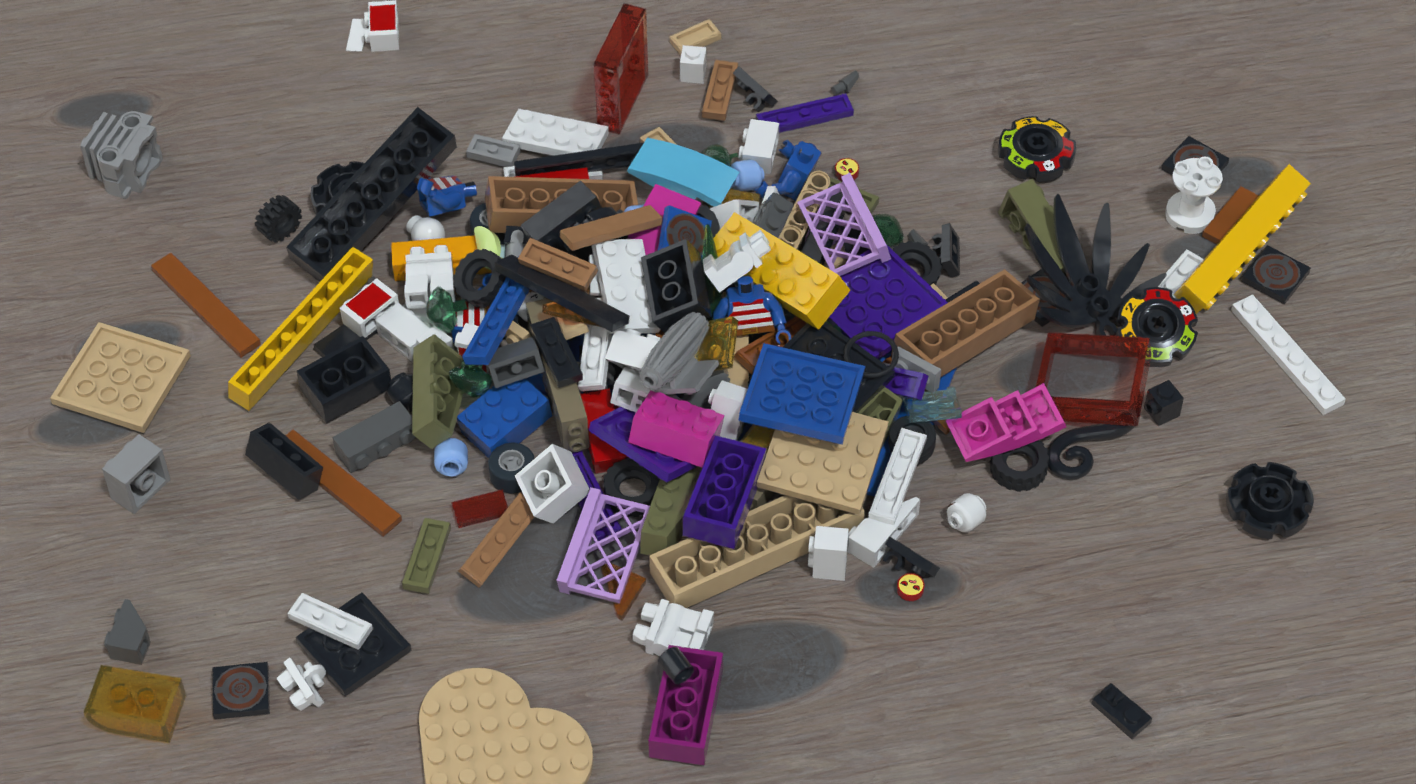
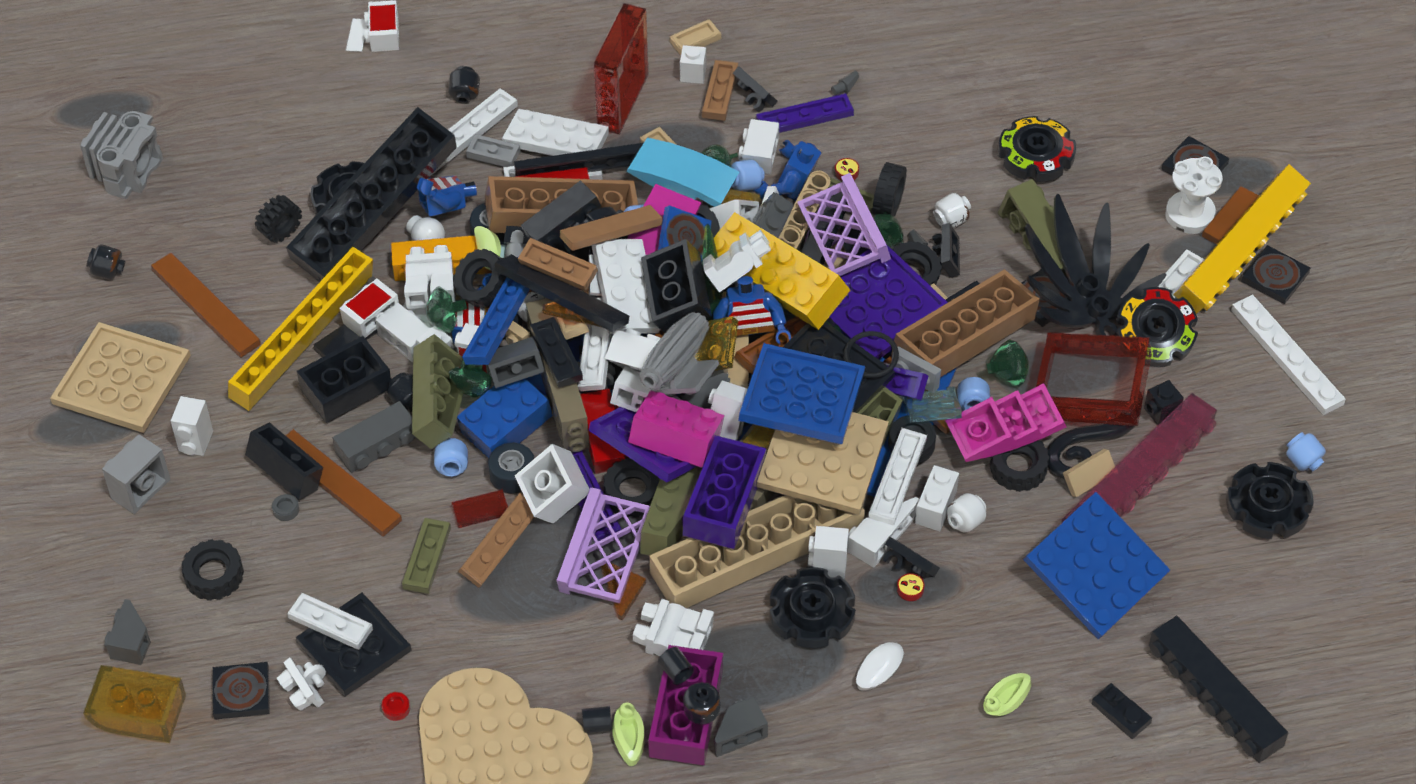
(105, 262): none -> black head
(192, 426): none -> white brick
(207, 552): none -> black tyre
(285, 507): none -> dark grey tile
(395, 706): none -> red tile
(464, 84): none -> black head
(481, 120): none -> white plate
(597, 719): none -> black beam
(628, 733): none -> yellowish green arm
(701, 703): none -> black head
(740, 727): none -> dark grey slope
(812, 607): none -> black piece
(879, 665): none -> white arm
(889, 189): none -> black tyre
(936, 497): none -> white brick
(952, 210): none -> white head
(972, 391): none -> light blue head
(1007, 694): none -> yellowish green arm
(1009, 363): none -> clear green piece
(1089, 472): none -> tan tile
(1096, 565): none -> blue plate
(1155, 455): none -> clear pink brick
(1218, 689): none -> black brick
(1306, 452): none -> light blue head

